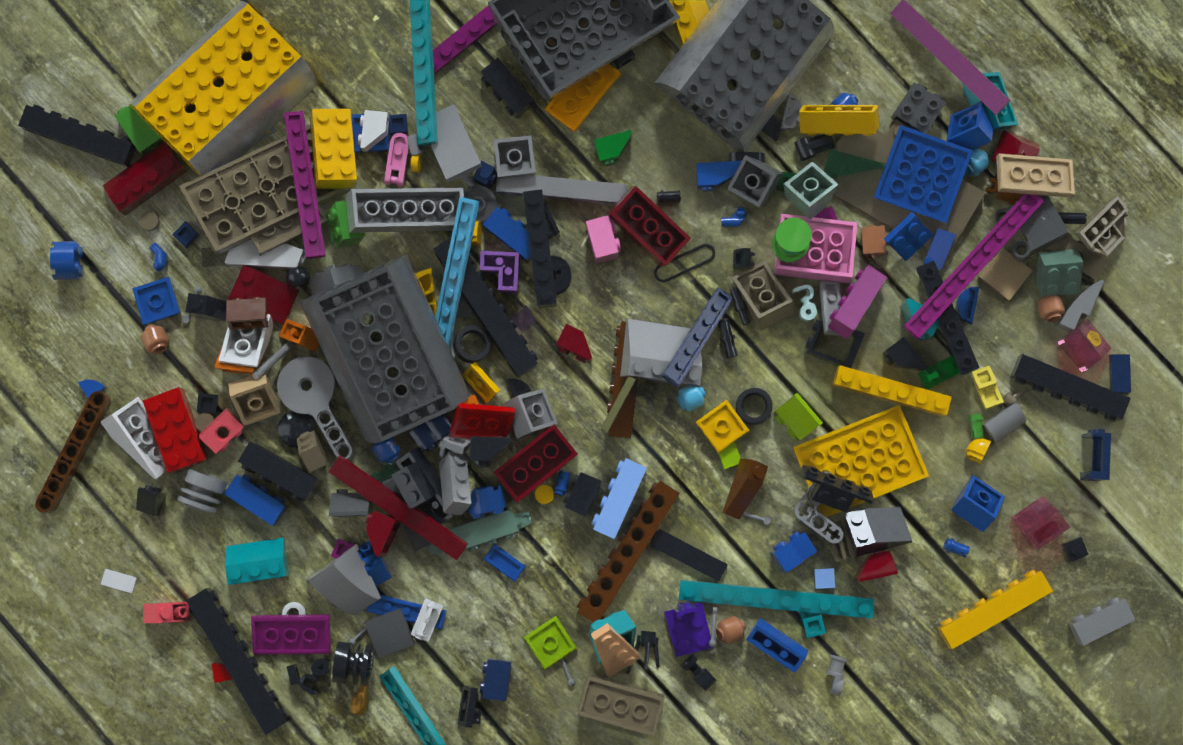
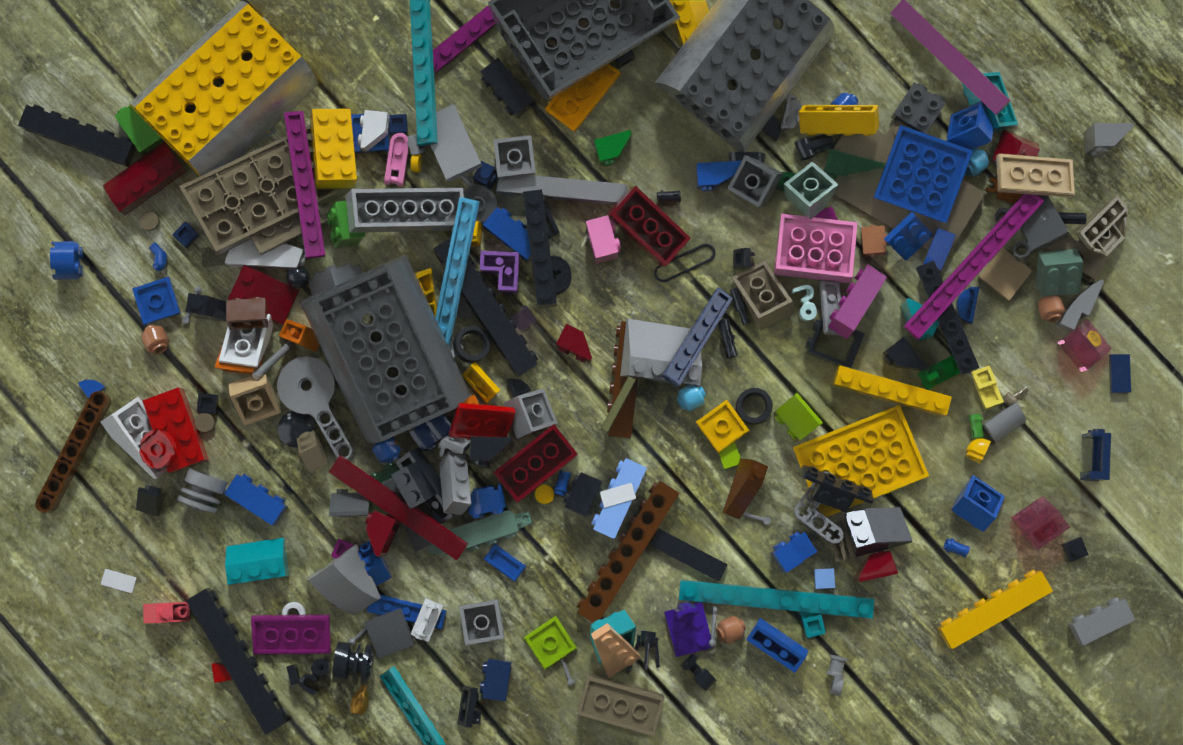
(158, 449): none -> red tile
(224, 420): coral brick -> none
(280, 471): black brick -> none
(482, 622): none -> light grey brick
(617, 495): none -> white sticker
(736, 220): blue arm -> none
(791, 240): bright green hat -> none
(1070, 387): black brick -> none
(1104, 136): none -> light grey slope

